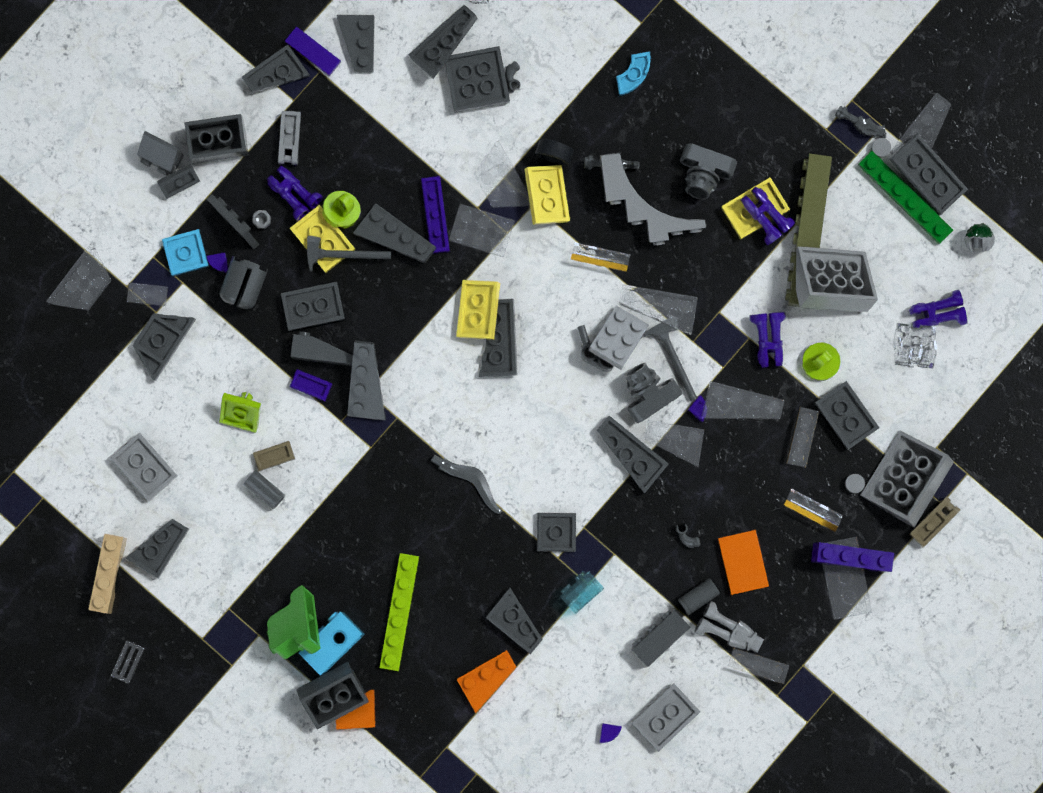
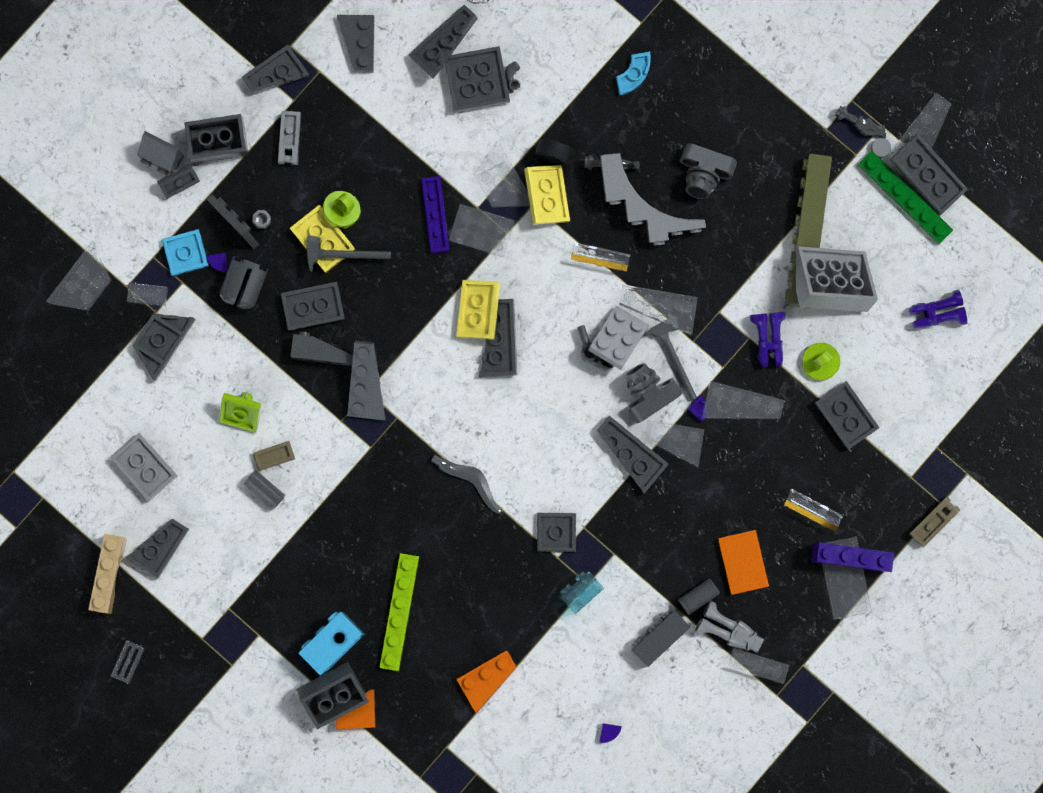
(284, 190): dark purple piece -> none
(294, 626): bright green brick -> none
(311, 385): dark purple tile -> none
(313, 51): dark purple tile -> none
(391, 233): dark grey wing -> none
(514, 622): dark grey wing -> none
(666, 717): light grey plate -> none
(687, 541): dark grey arm -> none
(741, 218): light yellow plate -> none
(762, 206): dark purple piece -> none
(802, 437): clear plate -> none
(854, 483): light grey tile -> none
(907, 478): light grey slope -> none
(915, 346): clear brick -> none
(980, 237): piece -> none

